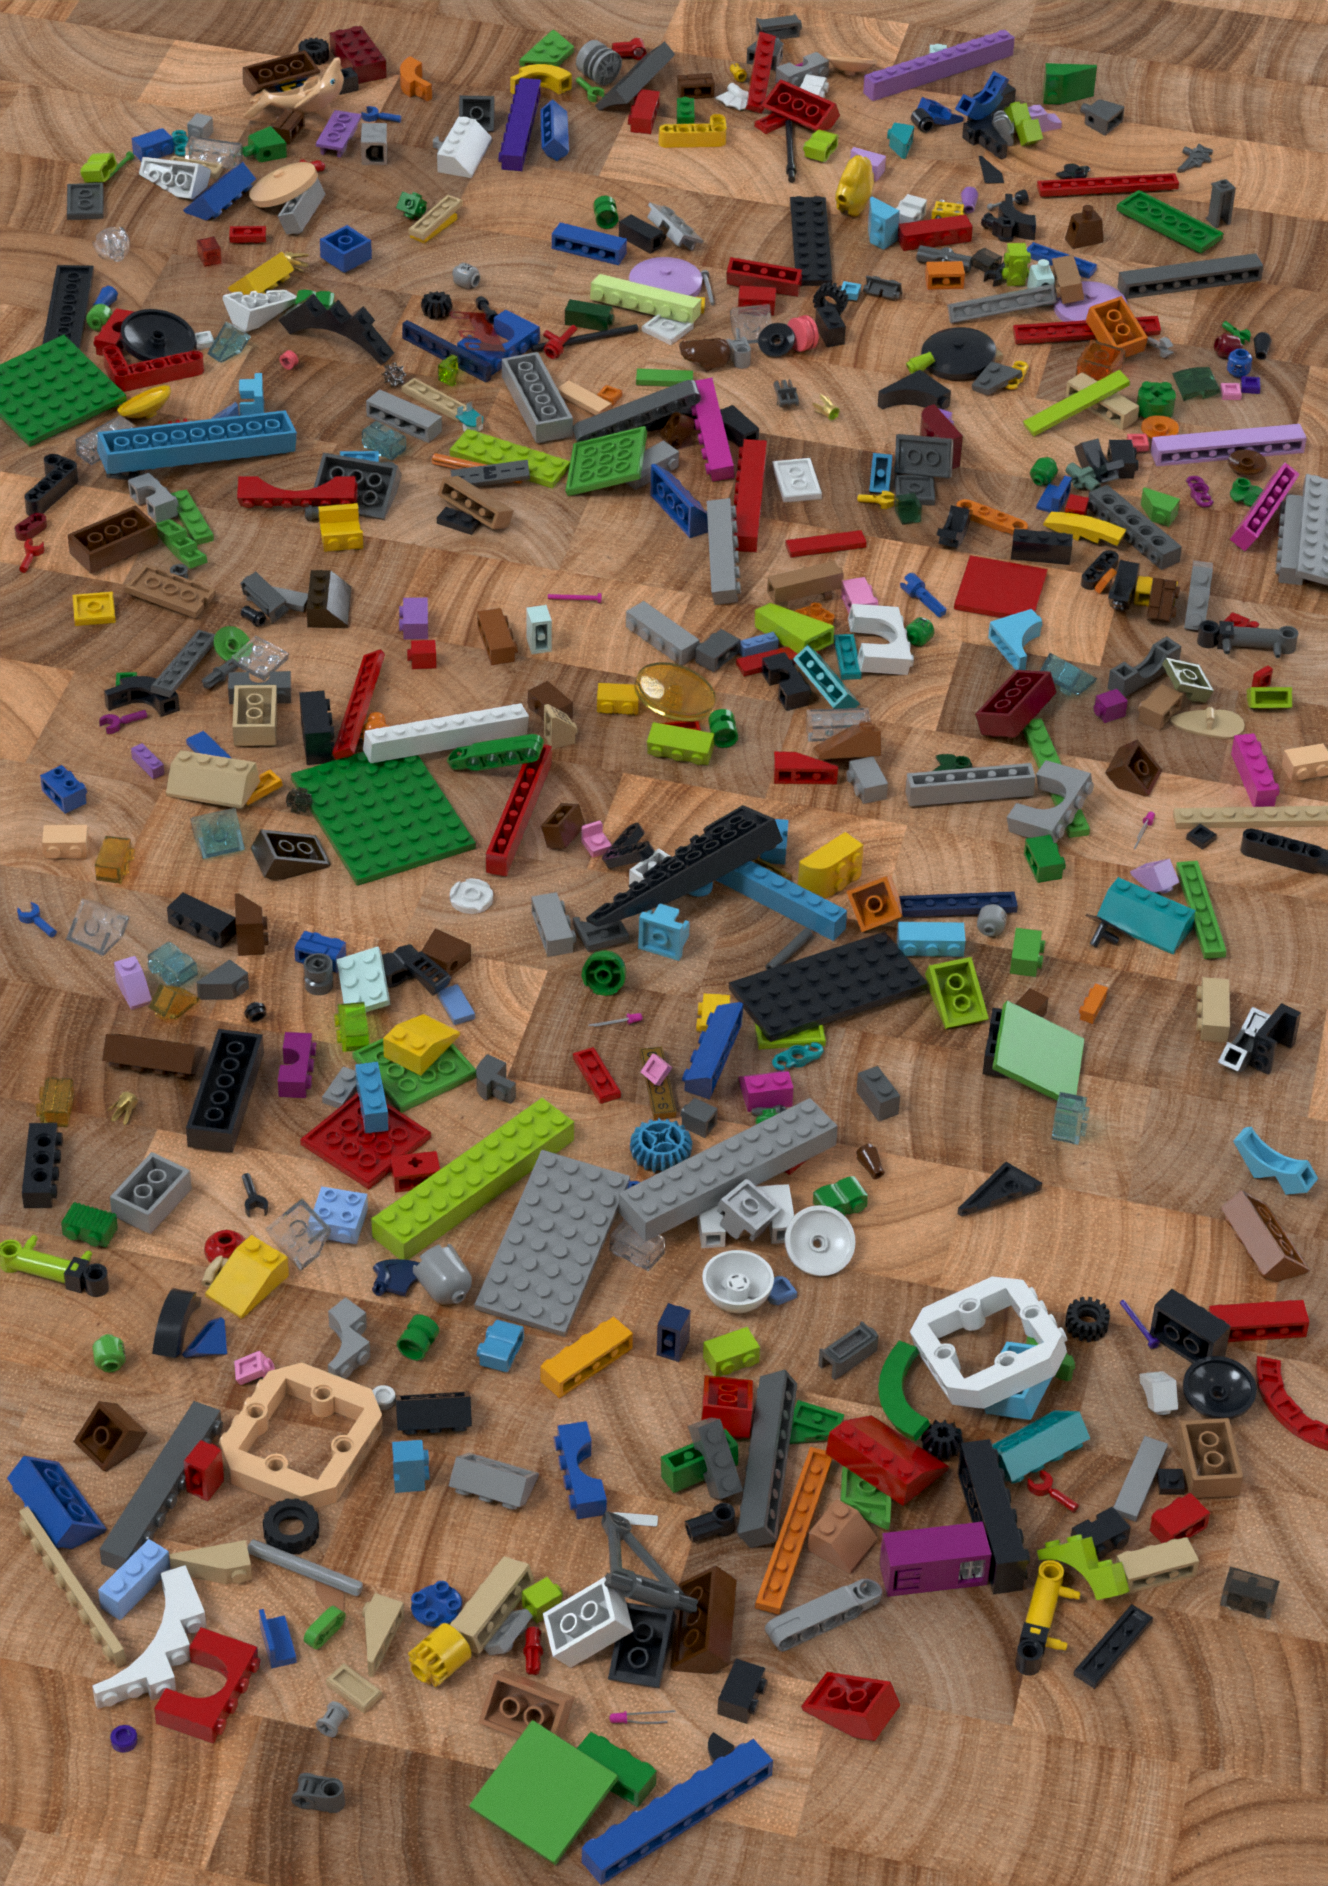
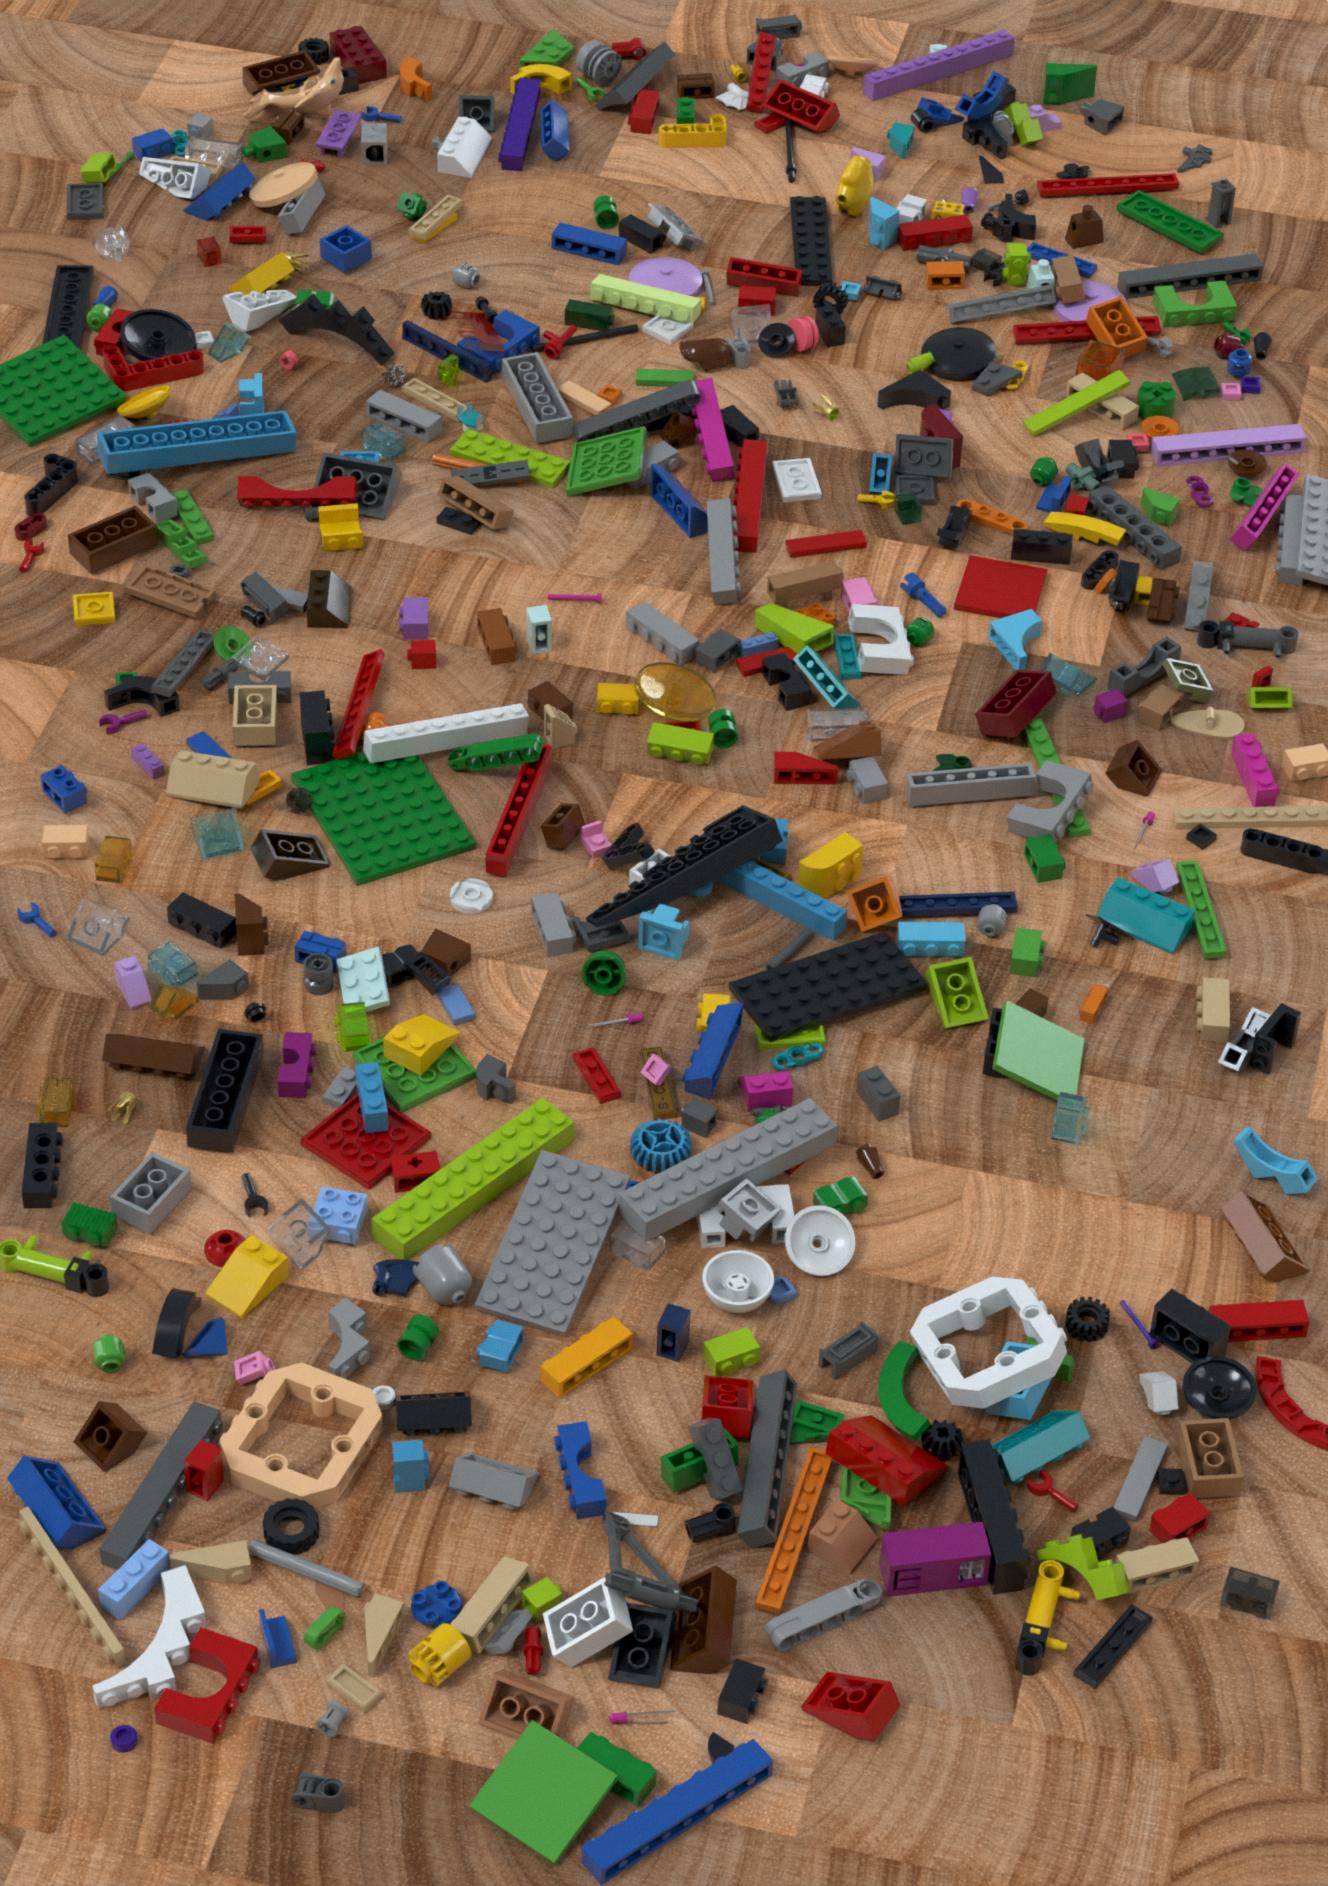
(212, 1270): tan arm -> none
(820, 145): lime brick -> none
(1002, 1186): black wing -> none
(1175, 312): none -> bright green arch

